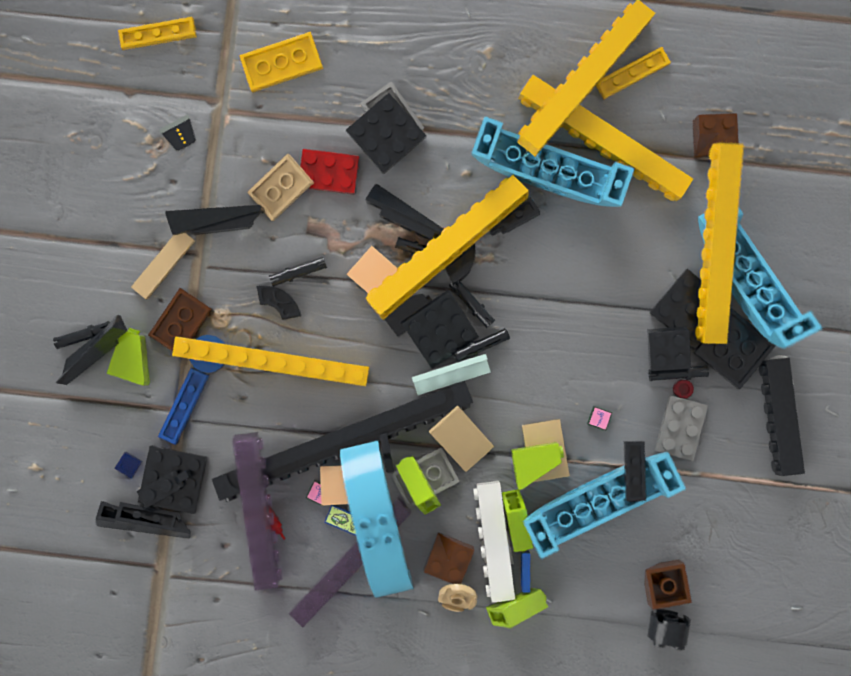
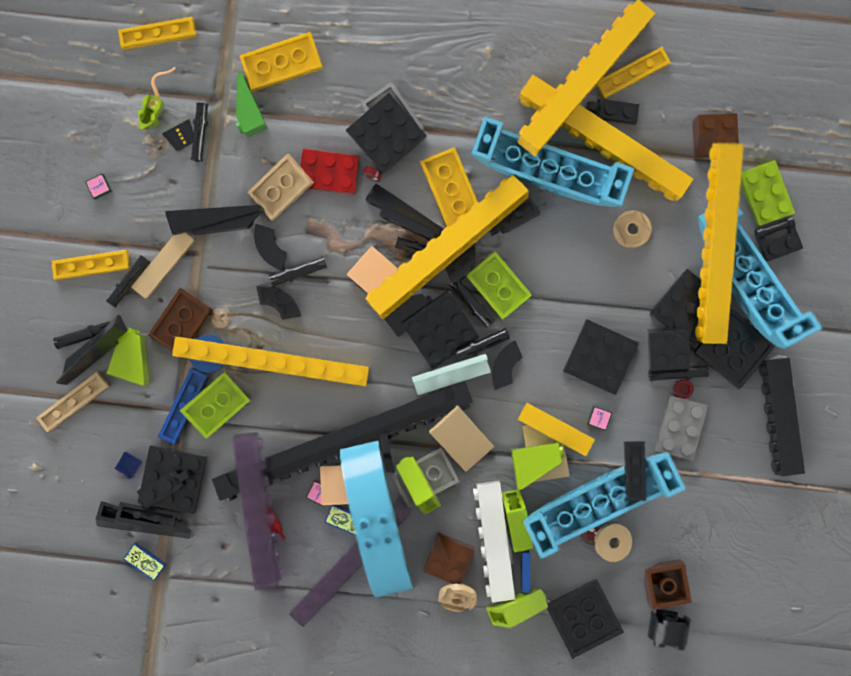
(73, 402): none -> tan tile
(91, 265): none -> yellow tile
(98, 186): none -> bright pink tile
(141, 265): none -> black pin
(144, 561): none -> tile
(152, 106): none -> lime animal
(201, 113): none -> black pin
(215, 405): none -> lime plate
(247, 111): none -> bright green slope
(268, 248): none -> black tile
(372, 173): none -> dark red tile
(449, 184): none -> yellow tile
(498, 285): none -> lime plate
(504, 365): none -> black tile
(556, 429): none -> yellow tile
(584, 618): none -> black plate
(589, 535): none -> dark red tile
(600, 357): none -> black plate
(614, 110): none -> black hinge
(621, 231): none -> tan tile
(622, 546): none -> tan tile
(766, 193): none -> lime plate
(779, 246): none -> black plate

